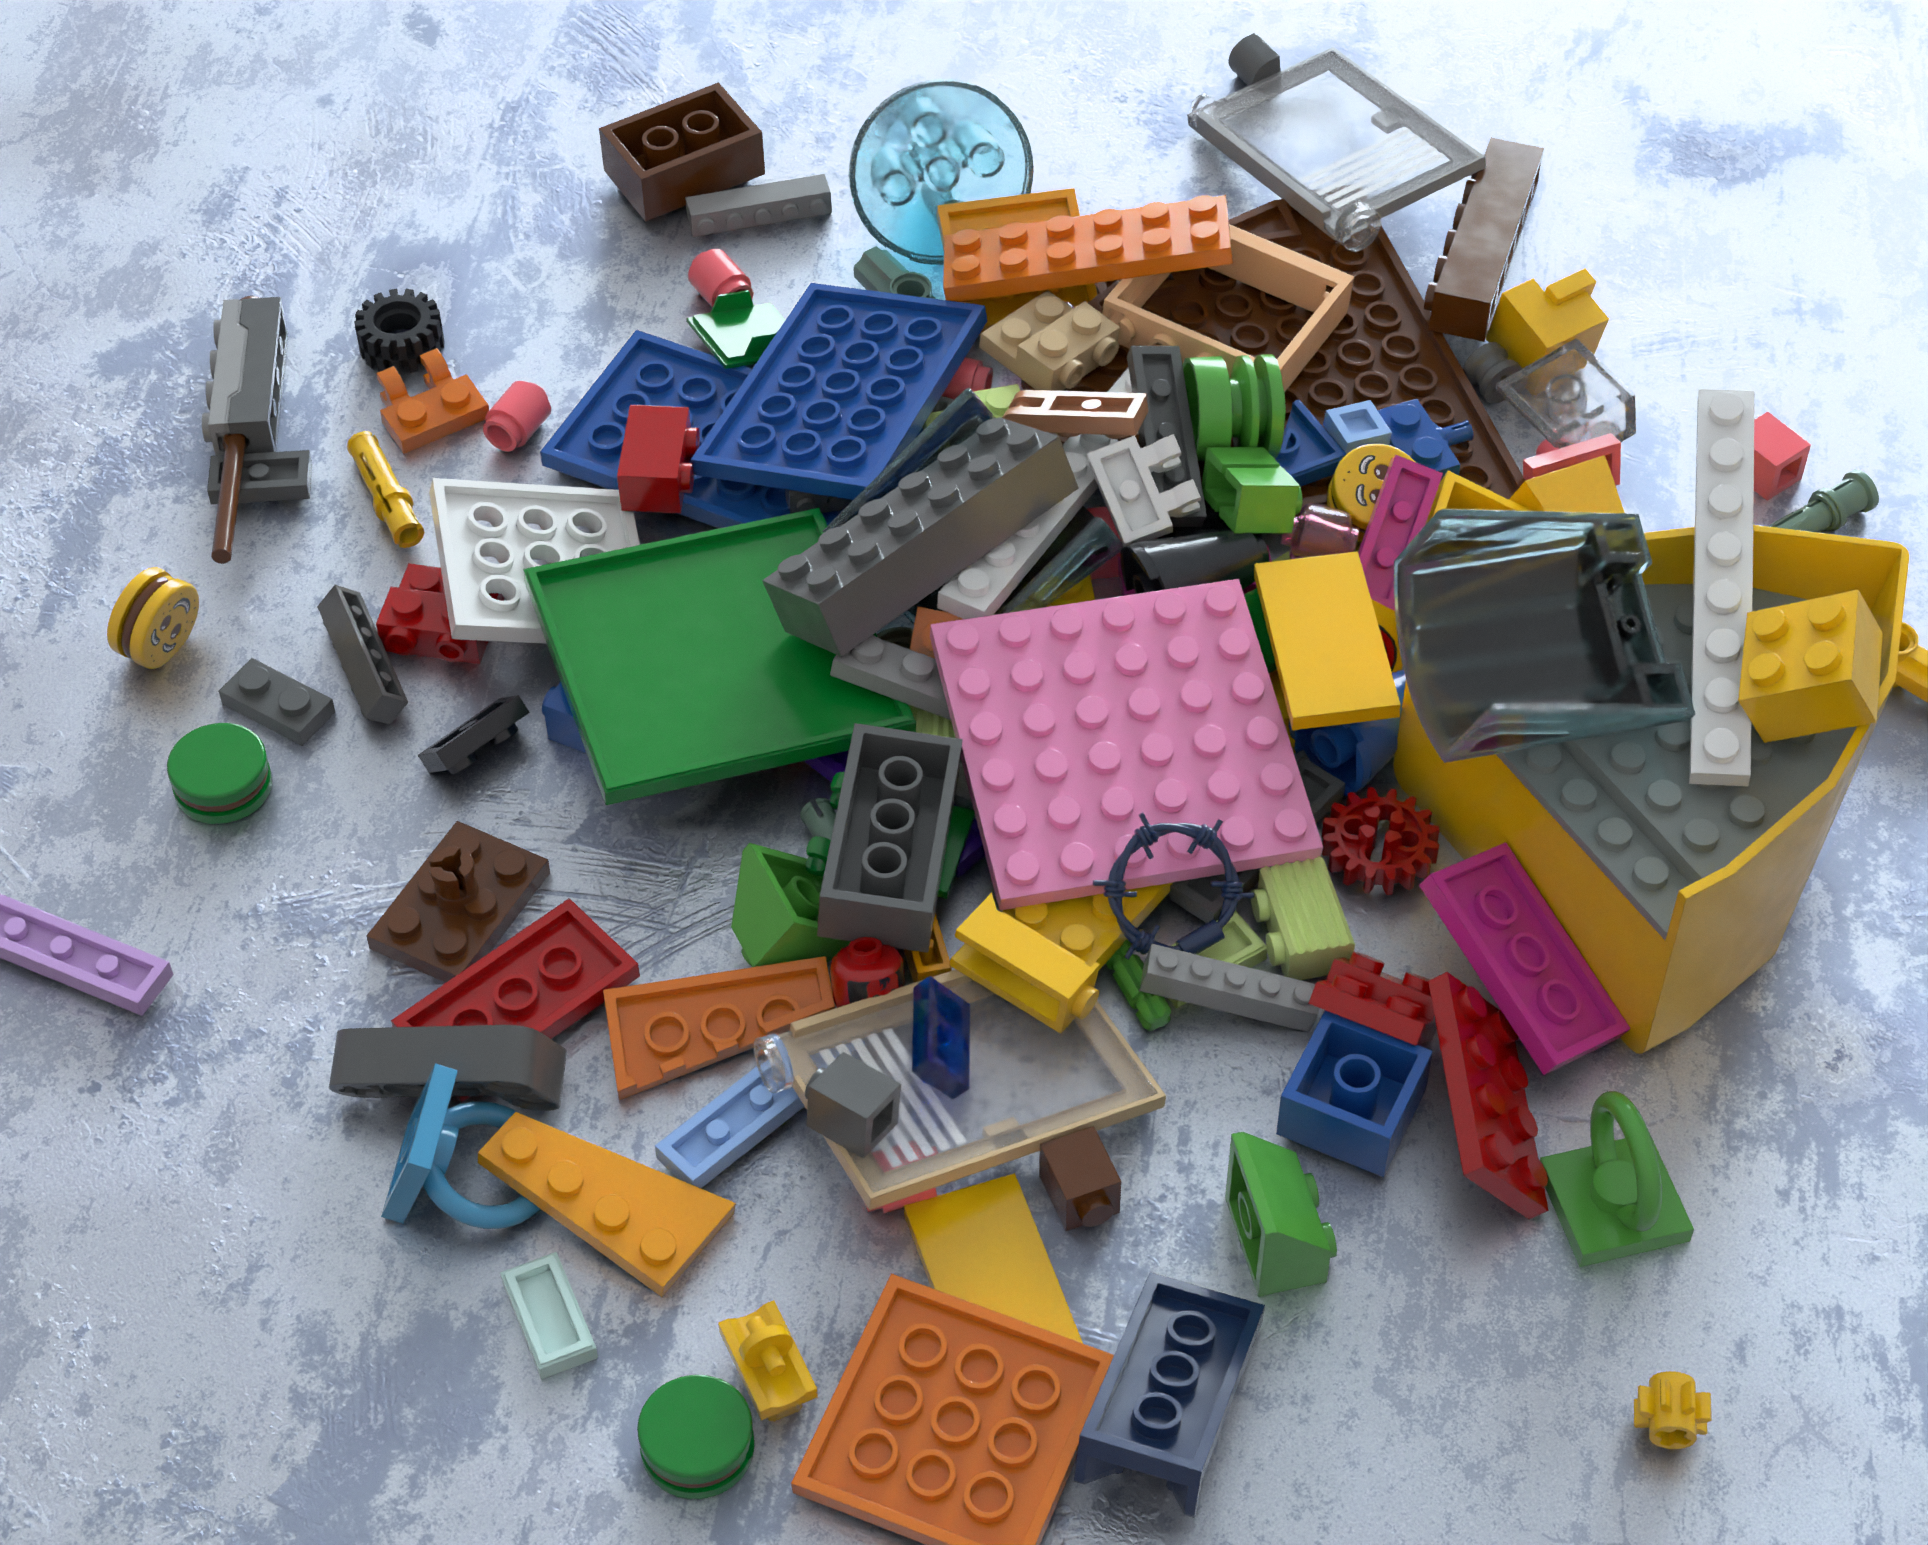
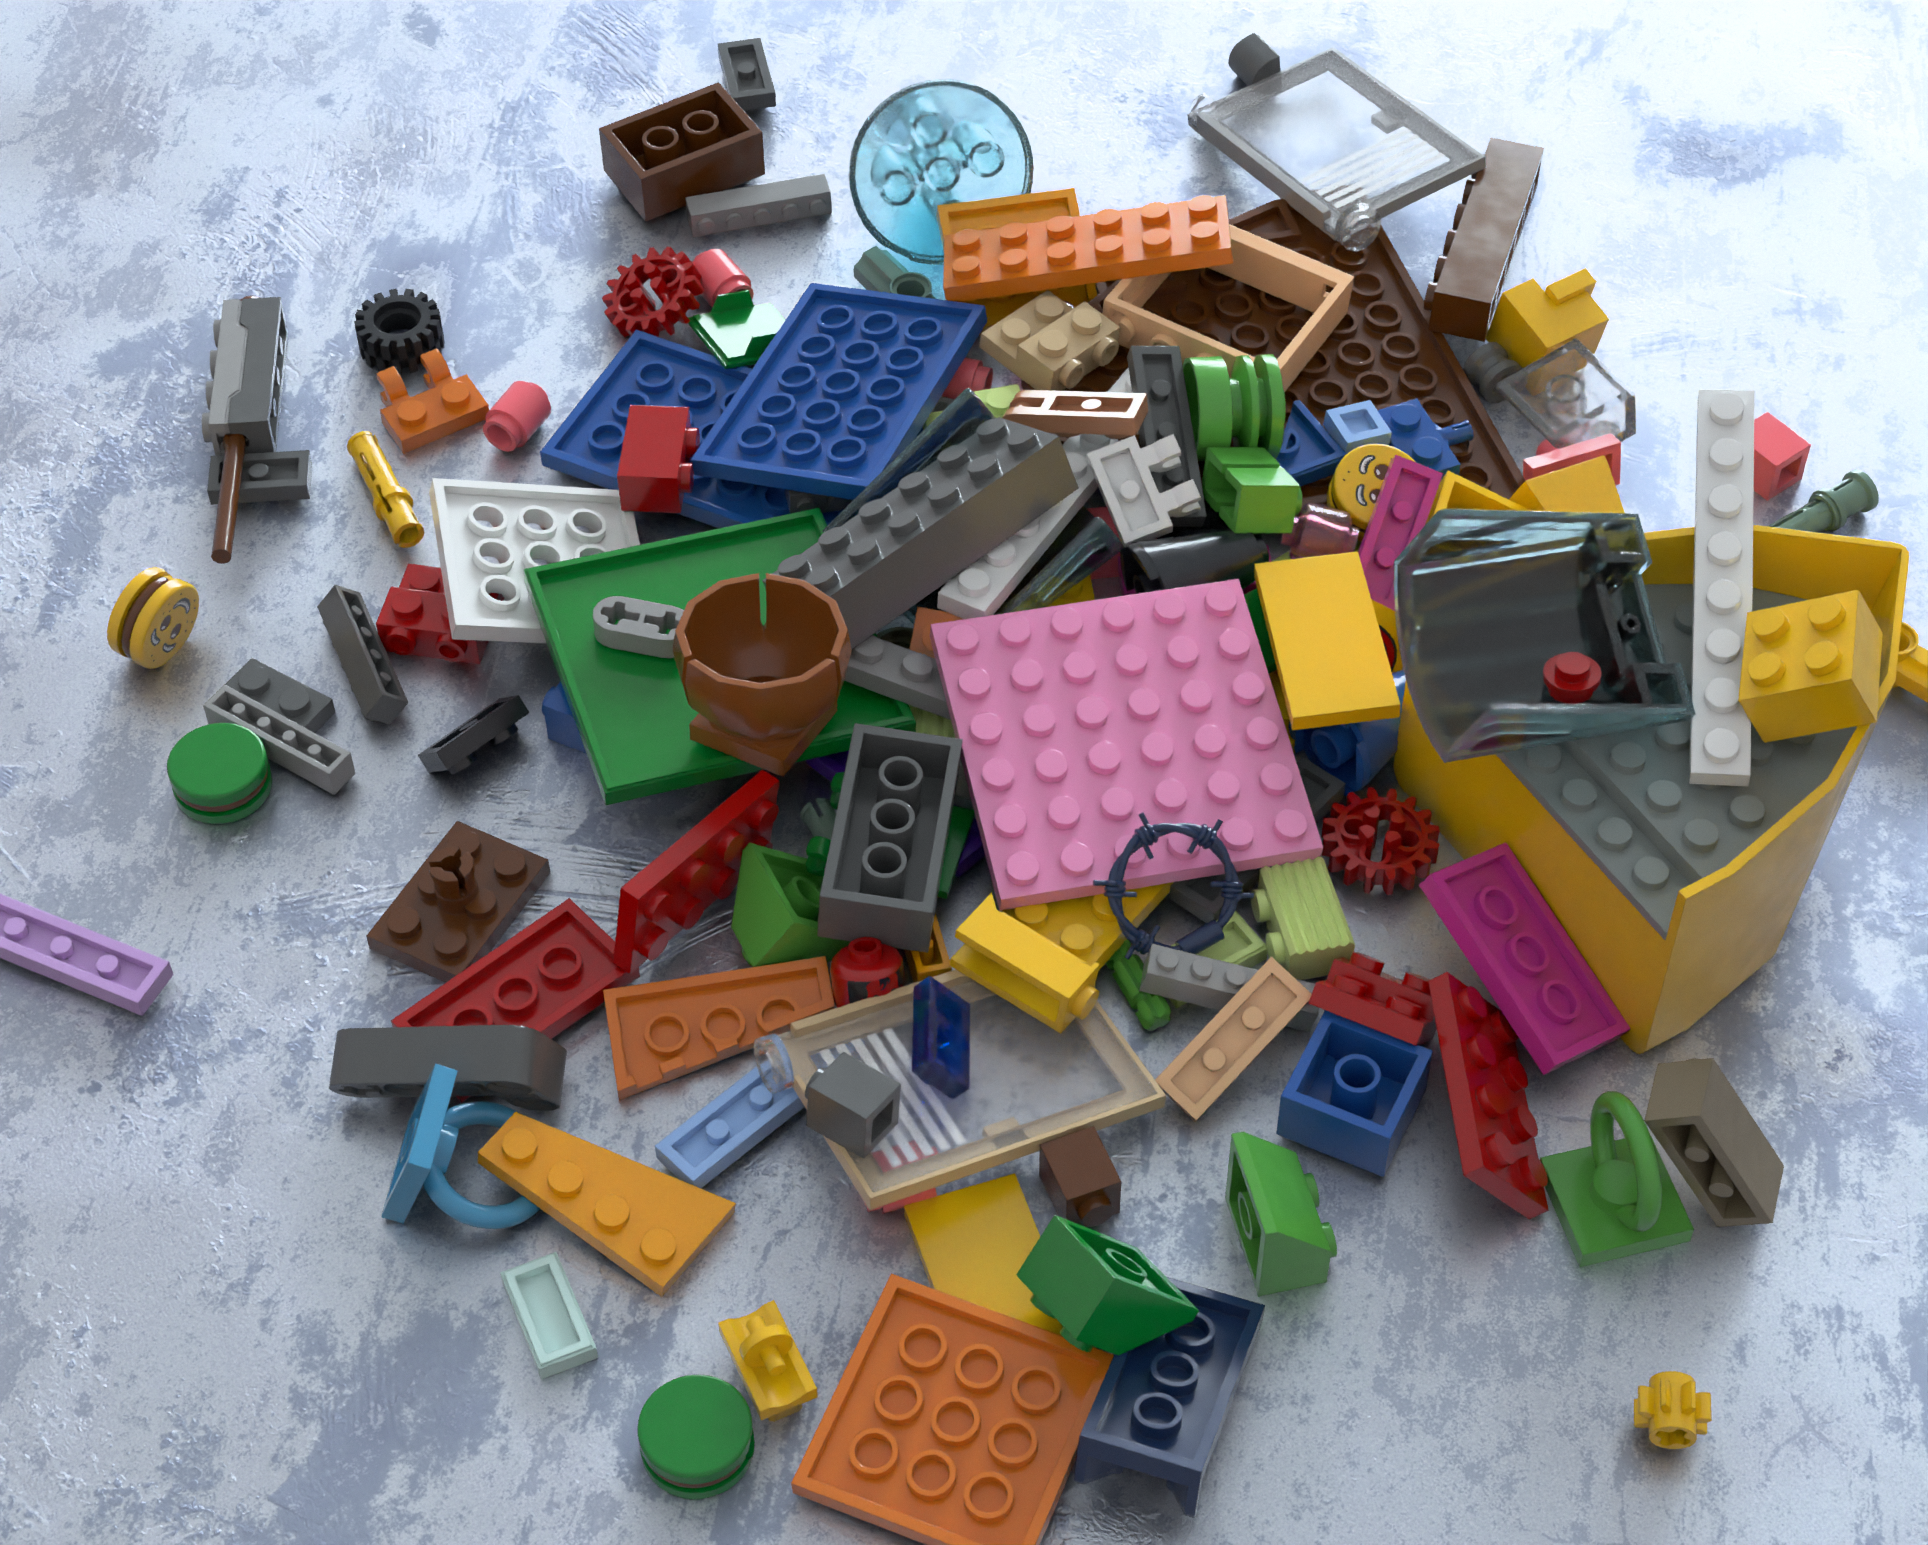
(284, 740): none -> light grey piece
(640, 625): none -> light grey beam
(672, 280): none -> red gear
(692, 873): none -> red plate
(747, 74): none -> dark grey plate
(756, 685): none -> dark orange plate
(1101, 1289): none -> green slope
(1233, 1039): none -> light nougat plate
(1571, 677): none -> red plate
(1714, 1142): none -> dark tan brick

